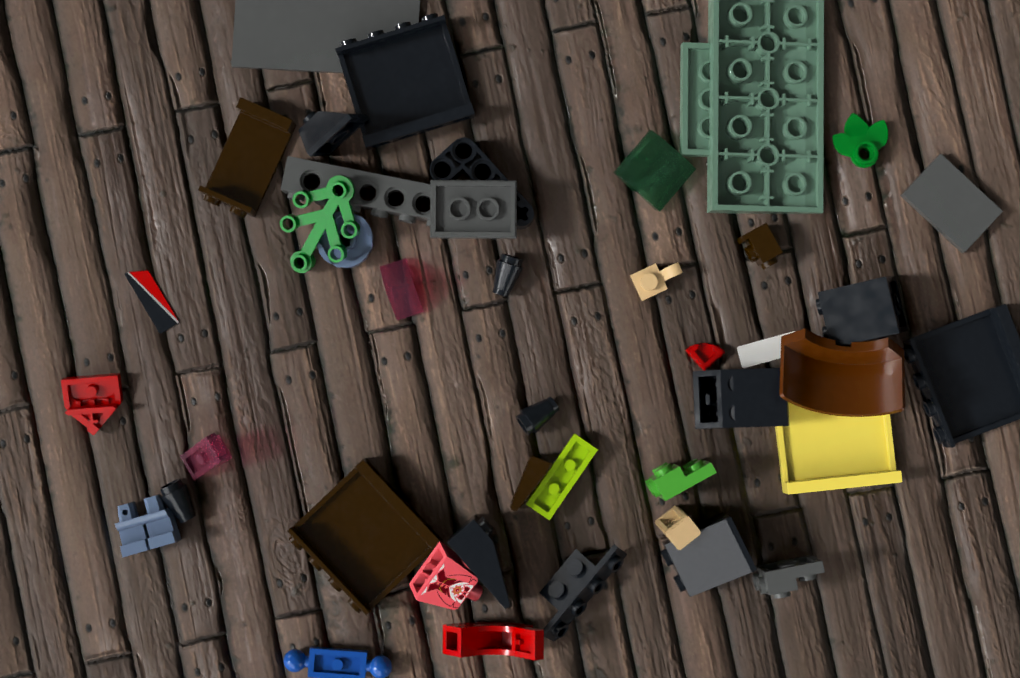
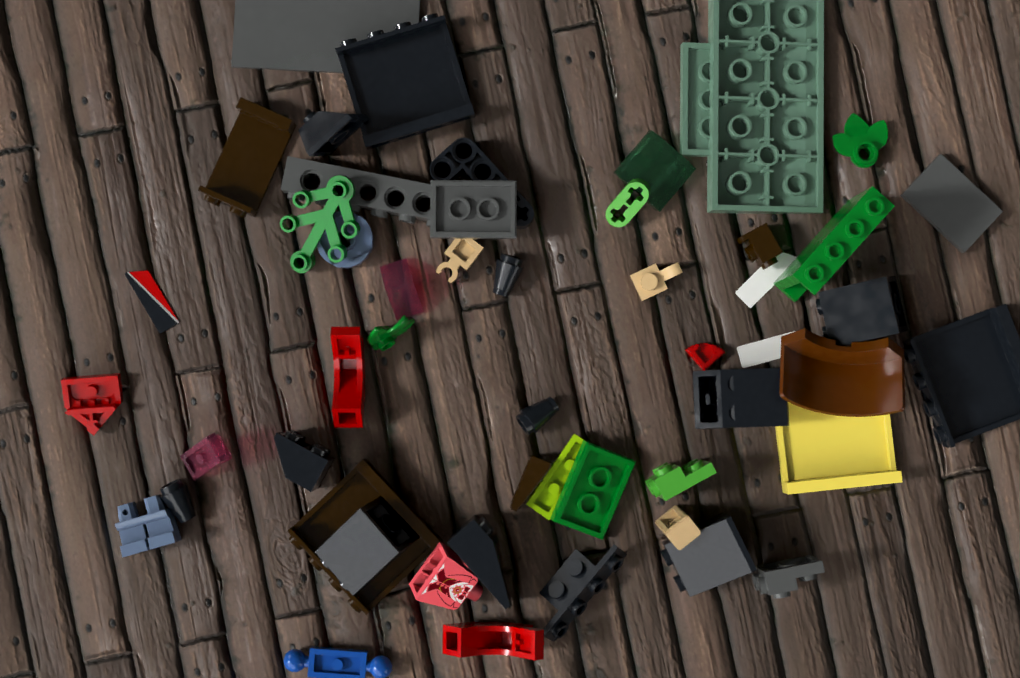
(302, 462): none -> black slope
(348, 377): none -> red arch
(366, 545): none -> black slope
(384, 337): none -> green plate
(461, 253): none -> tan plate
(593, 490): none -> green tile
(632, 206): none -> bright green beam
(763, 280): none -> white sticker
(834, 244): none -> green panel

